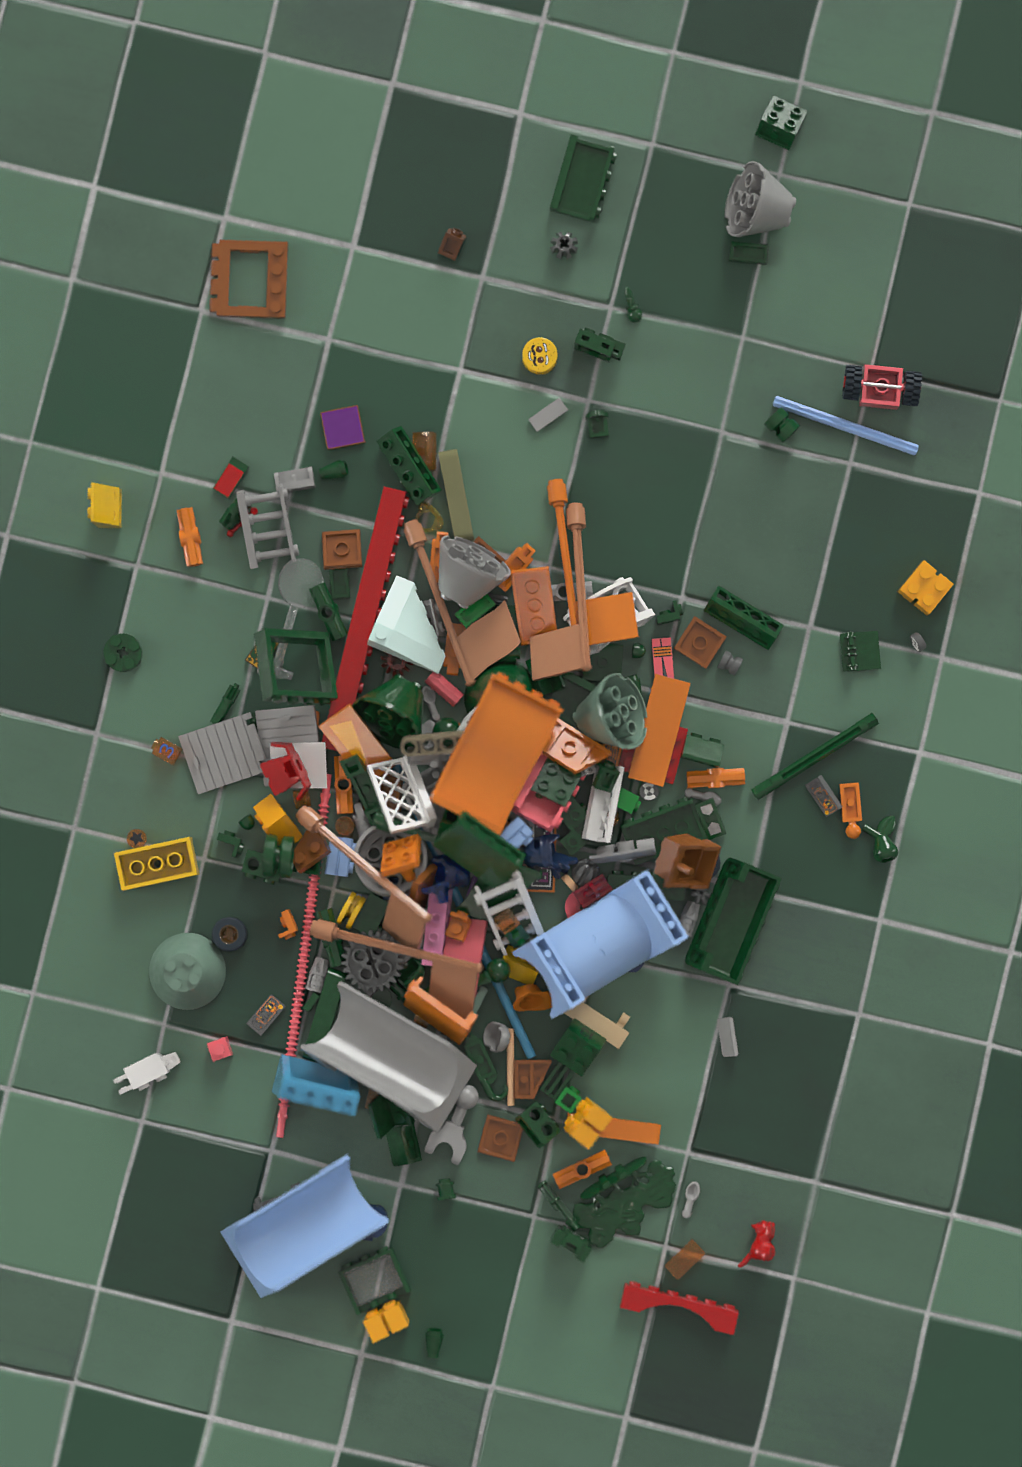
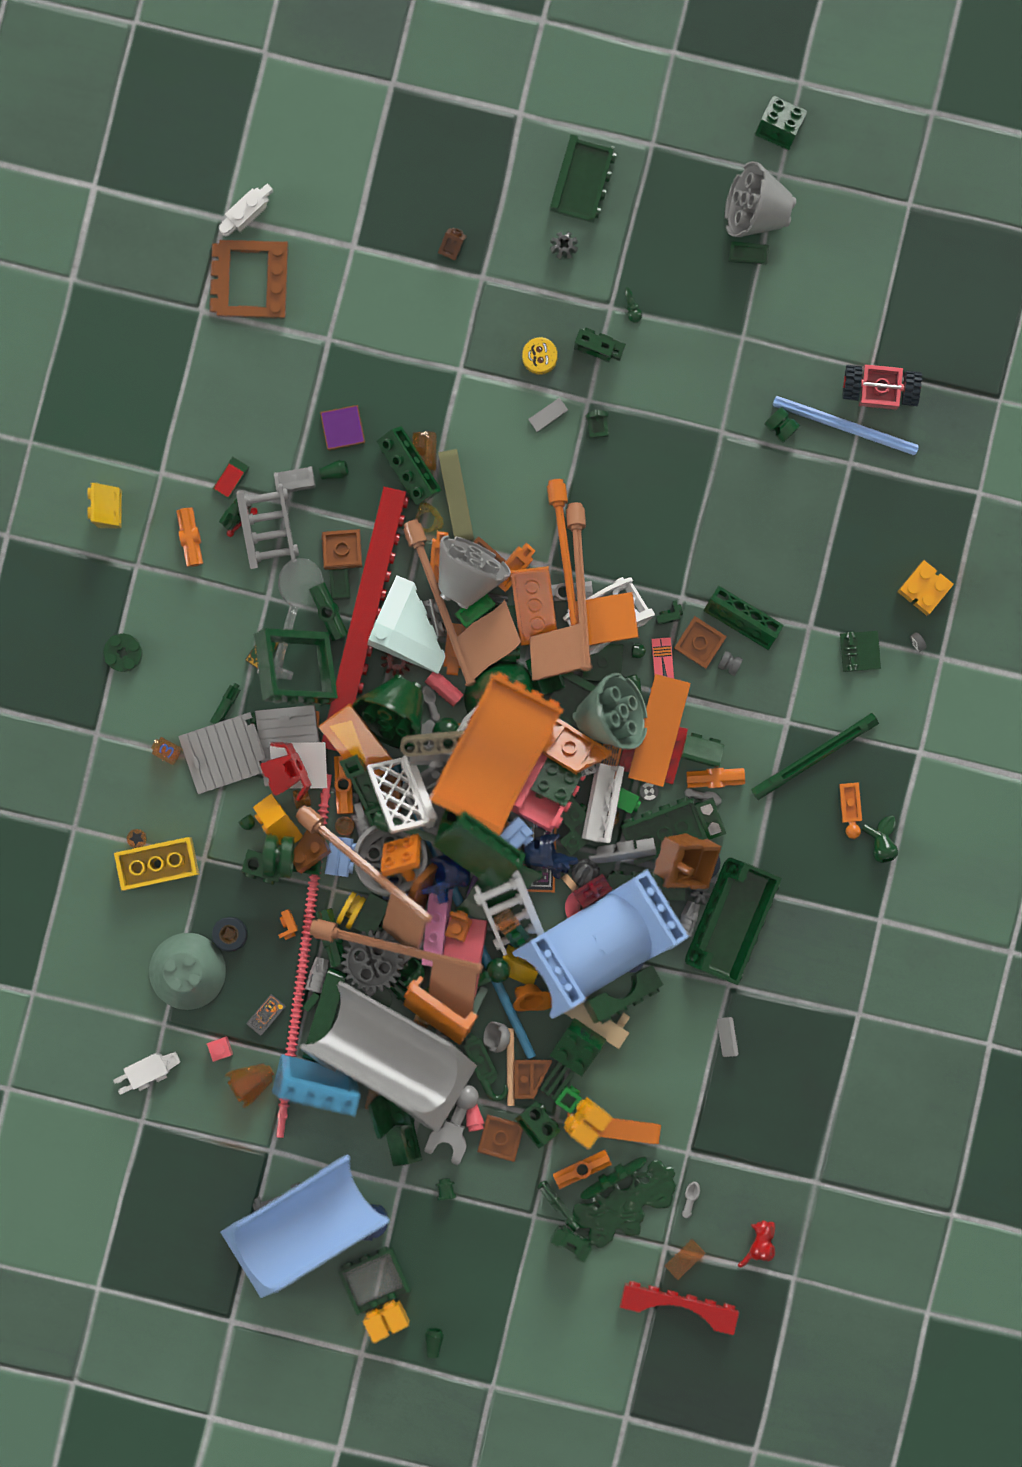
(229, 837): dark green bracket -> none
(245, 210): none -> white hinge
(249, 1082): none -> clear orange cone
(474, 1119): none -> coral cone
(606, 776): dark green bracket -> none
(642, 983): none -> dark green arch
(823, 796): tile -> none

